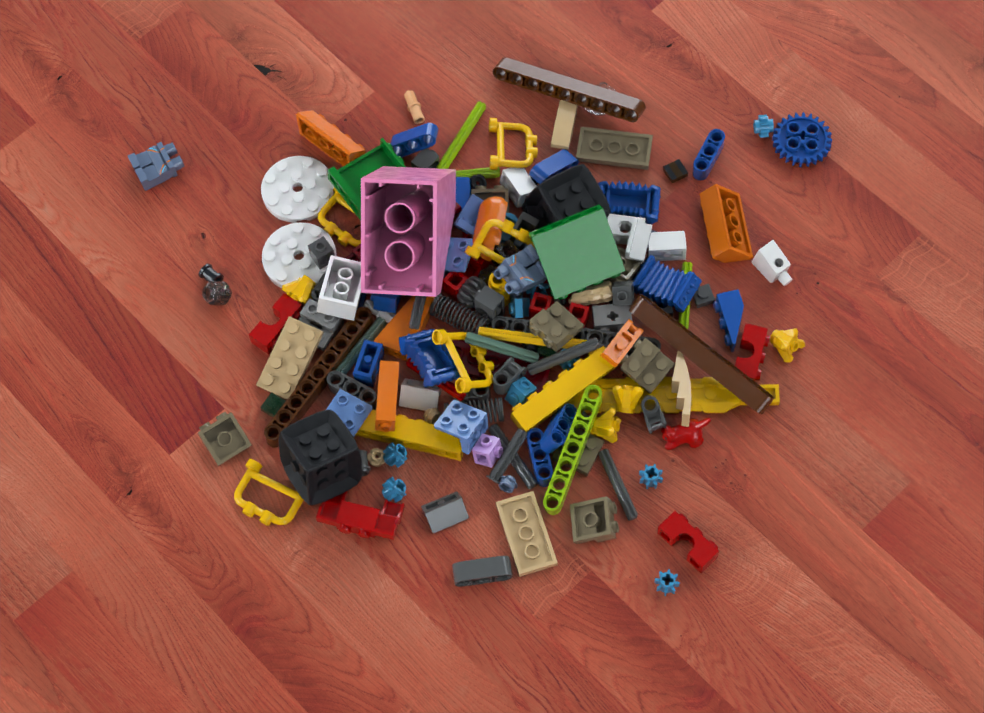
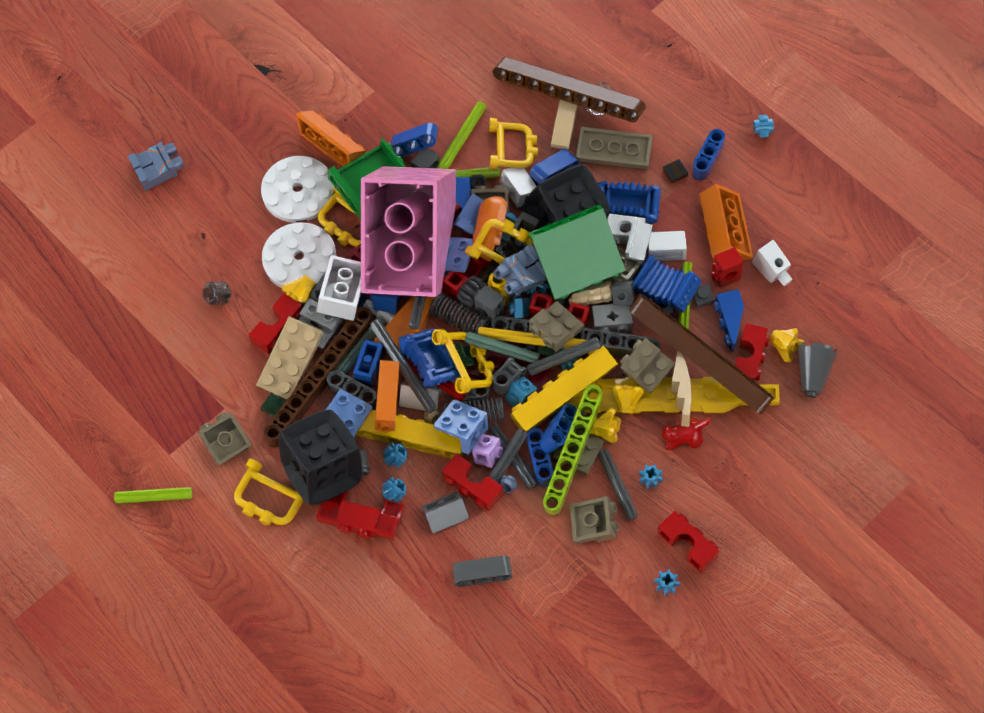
(153, 495): none -> lime axle
(209, 274): black bush -> none
(320, 252): dark grey brick -> none
(376, 461): tan plate -> none
(404, 367): none -> dark grey axle
(414, 107): light nougat axle -> none
(465, 355): none -> clear green tile
(484, 493): none -> red arch
(526, 533): tan plate -> none
(621, 343): orange plate -> none
(653, 415): dark grey piece -> none
(727, 267): none -> red brick
(802, 139): blue gear -> none
(815, 366): none -> dark grey cone

